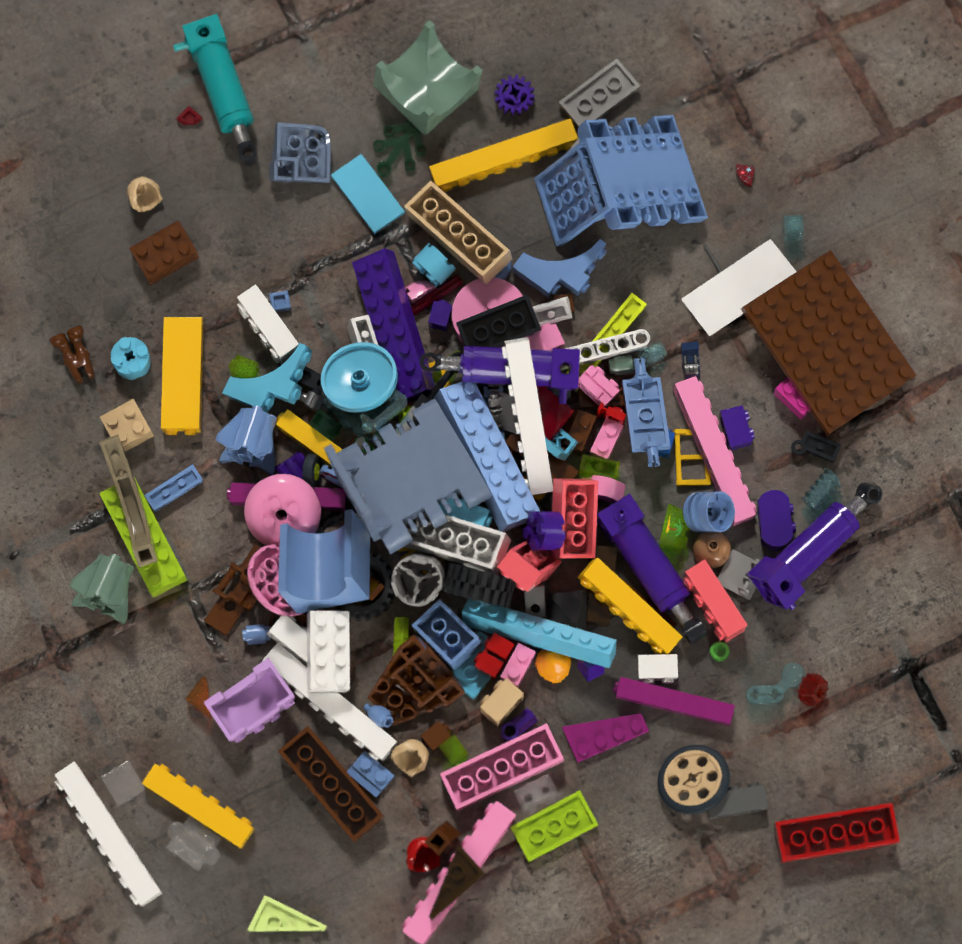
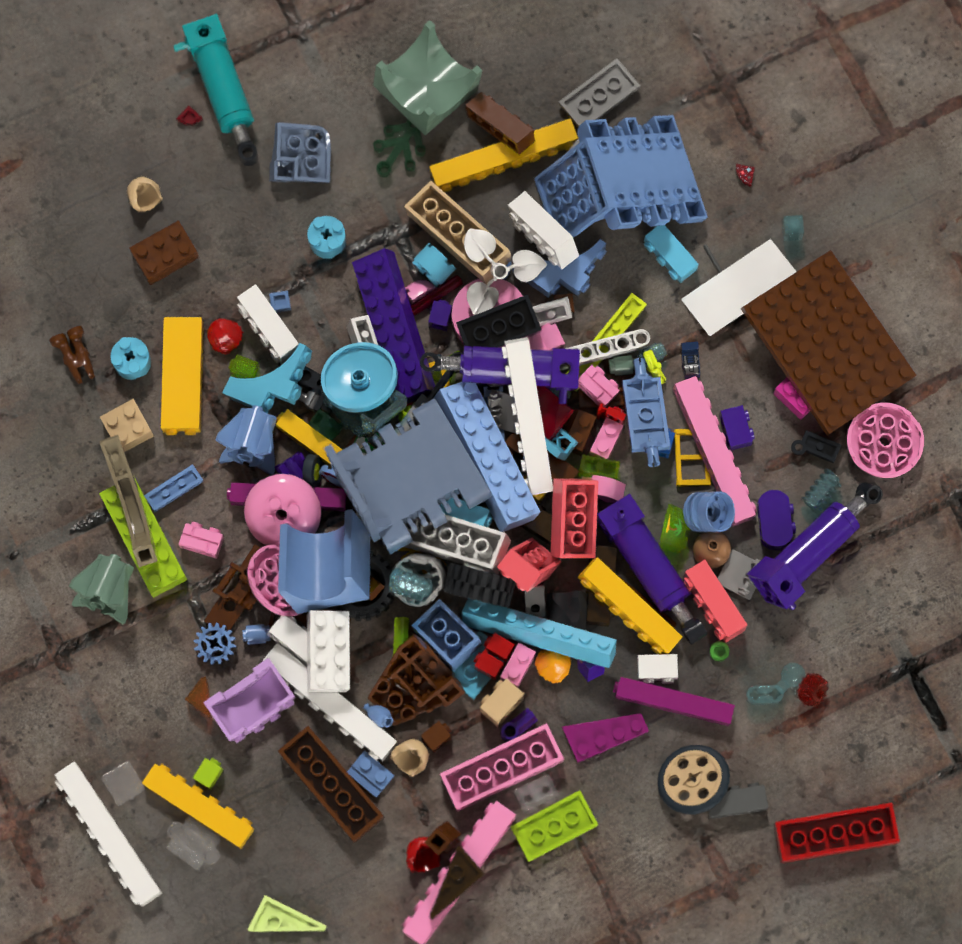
(201, 540): none -> bright pink brick
(208, 655): none -> medium blue gear
(208, 773): none -> lime brick
(224, 335): none -> red hair
(333, 244): none -> medium azure brick
(367, 194): medium azure tile -> none
(410, 585): none -> clear light blue piece
(454, 751): clear neon green brick -> none
(481, 244): none -> white plant
(500, 123): none -> reddish brown brick
(521, 93): dark purple gear -> none
(543, 230): none -> white brick
(544, 530): dark purple brick -> none
(654, 367): none -> neon yellow axle
(670, 253): none -> medium azure brick
(895, 425): none -> bright pink brick

